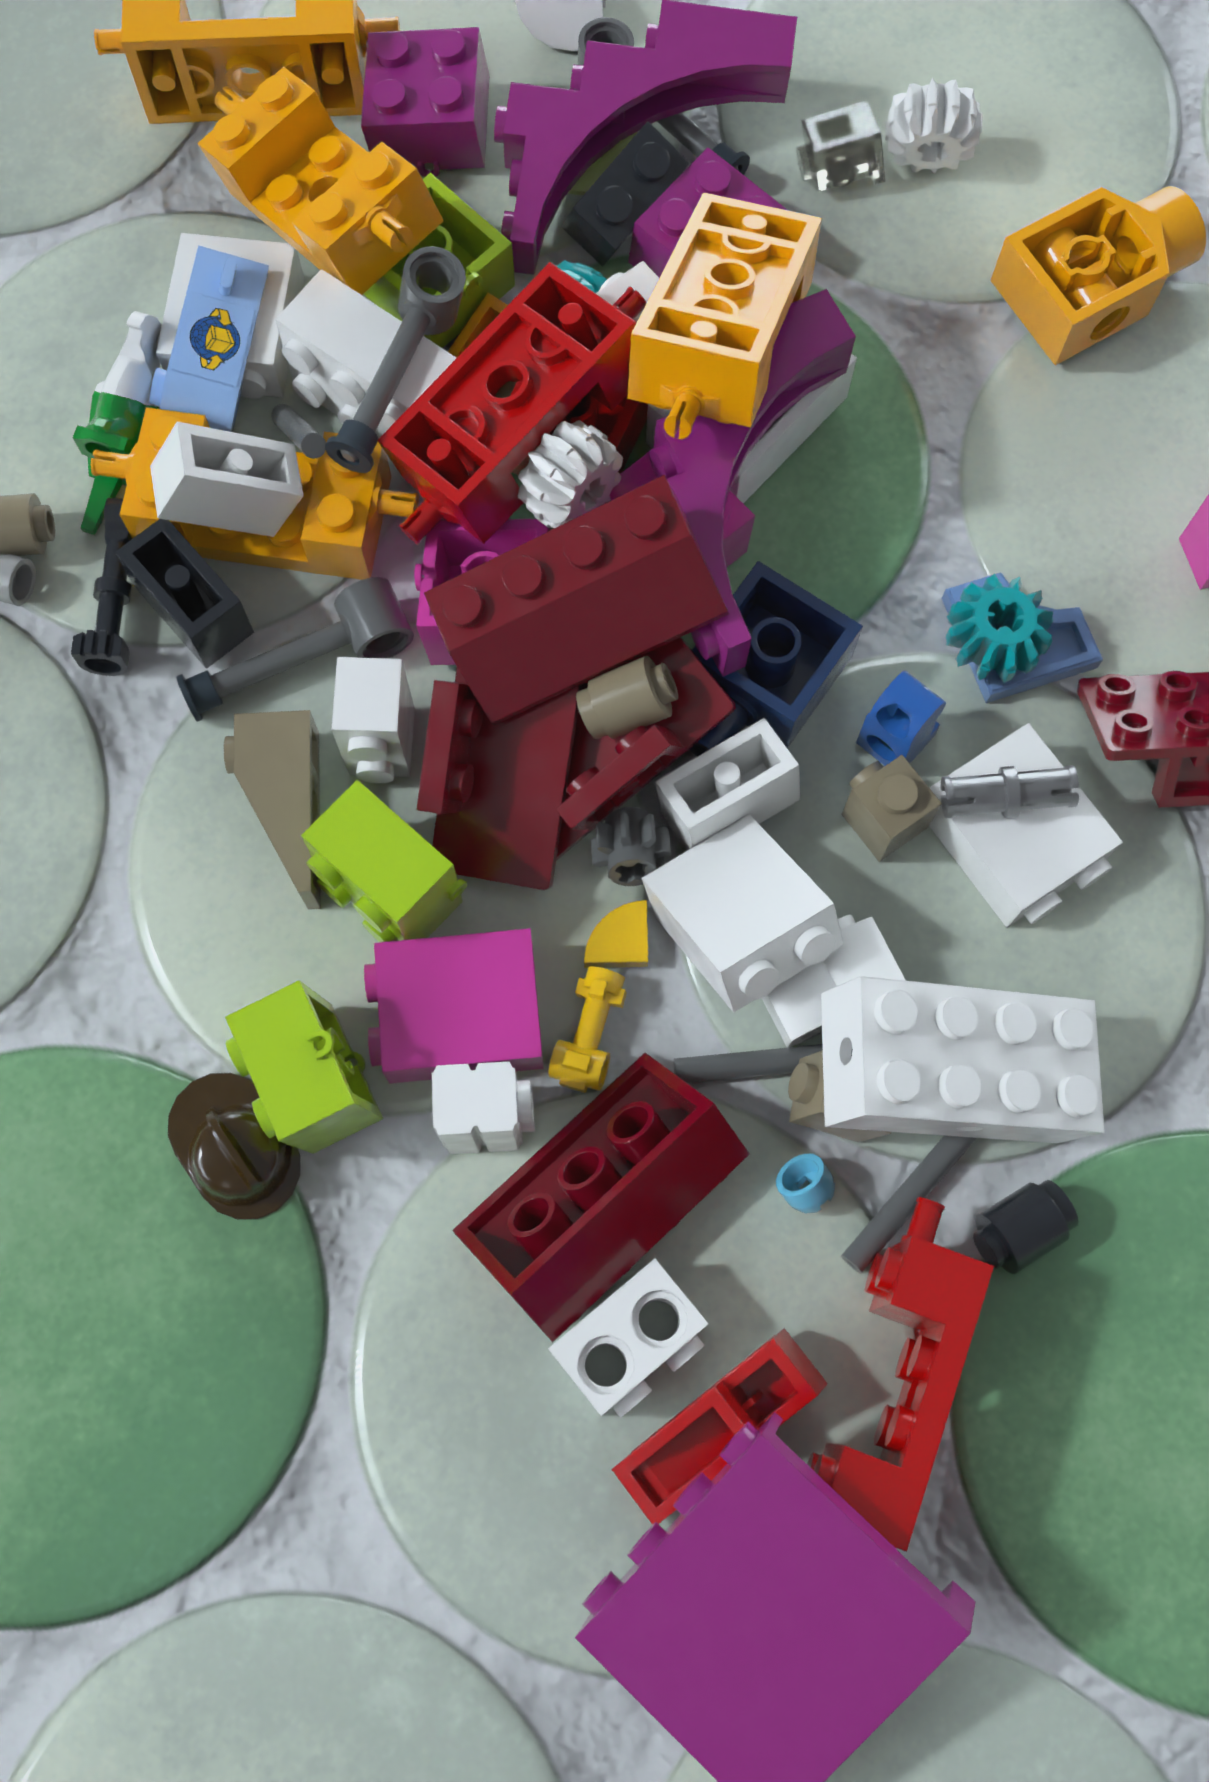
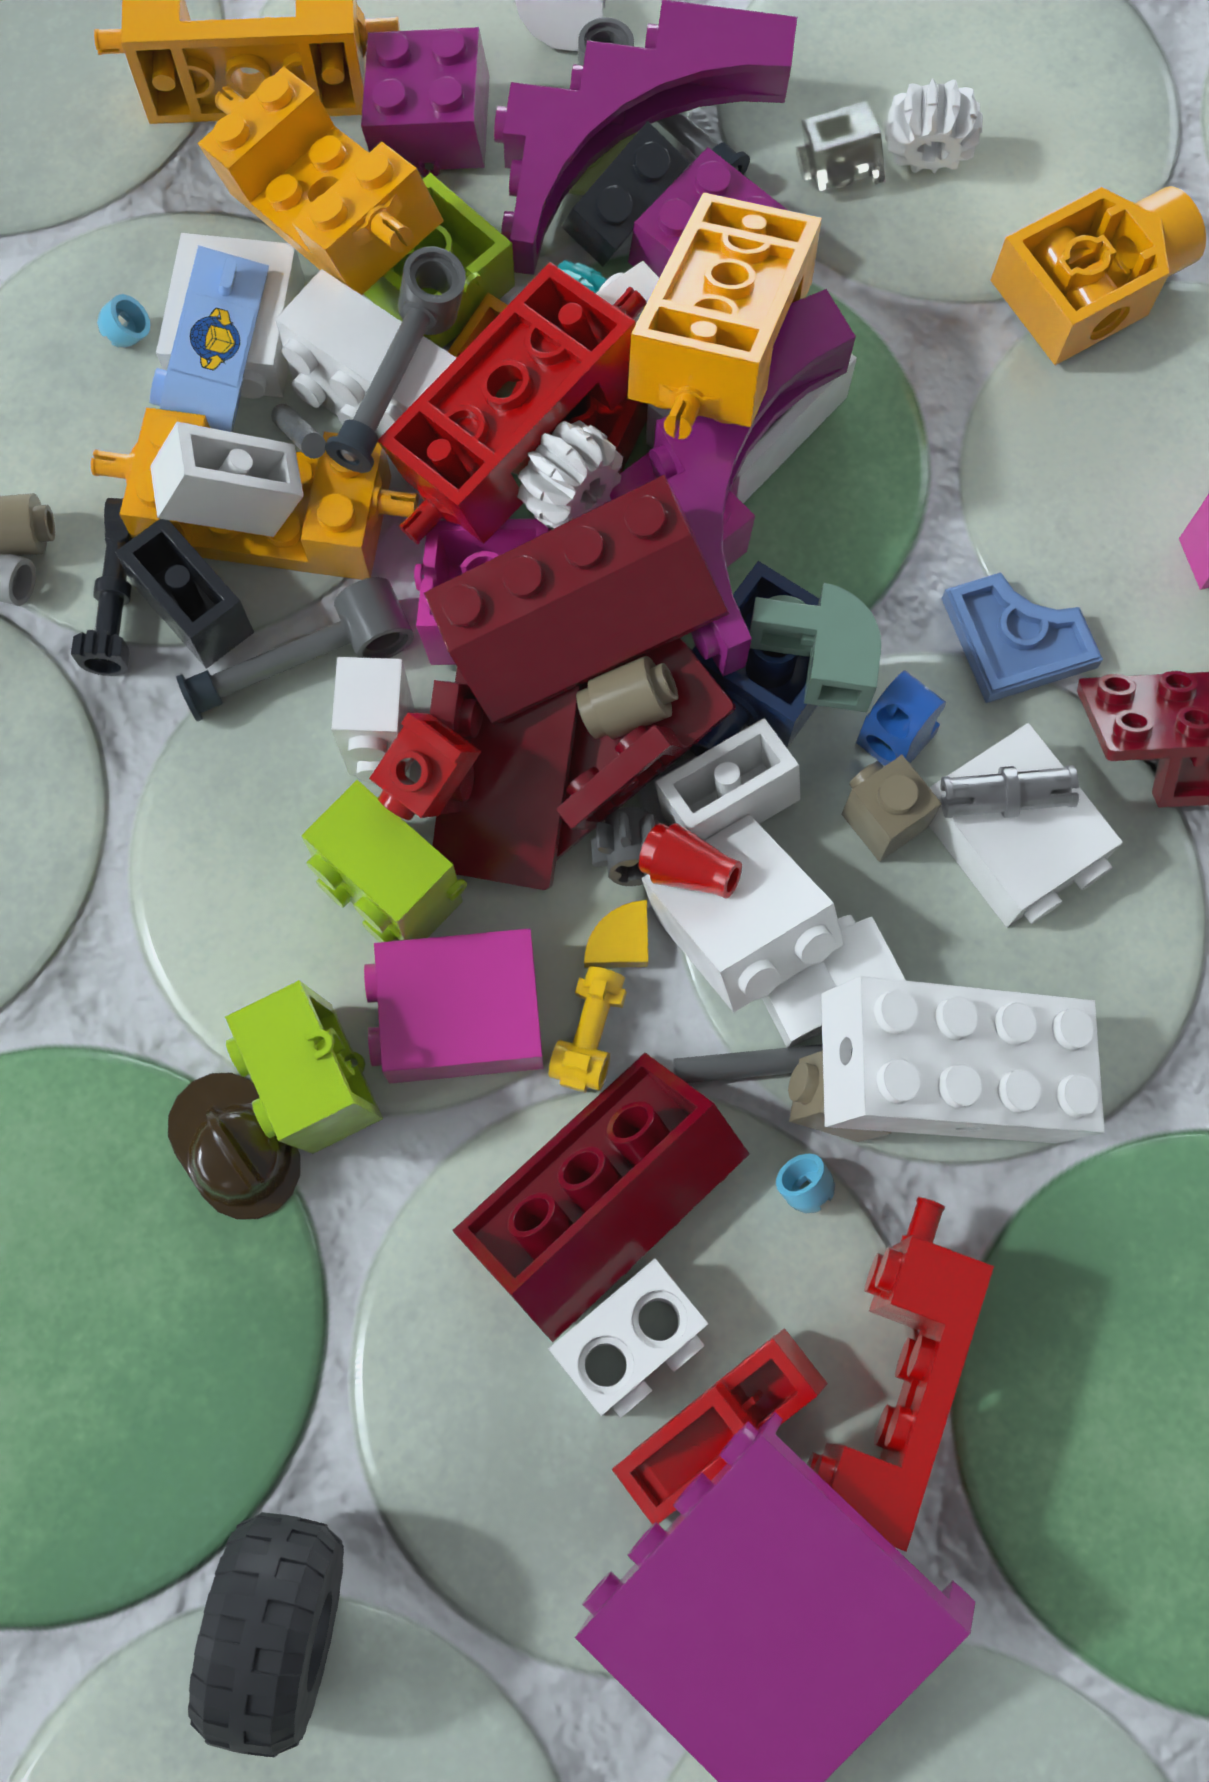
(119, 410): animal -> none
(134, 328): none -> medium azure hinge
(266, 1634): none -> black tyre
(280, 774): dark tan slope -> none
(443, 762): none -> red brick
(481, 1107): white brick -> none
(685, 861): none -> red cone
(836, 636): none -> sand green brick
(903, 1201): dark grey piece -> none
(999, 628): teal gear -> none
(1024, 1226): black brick -> none

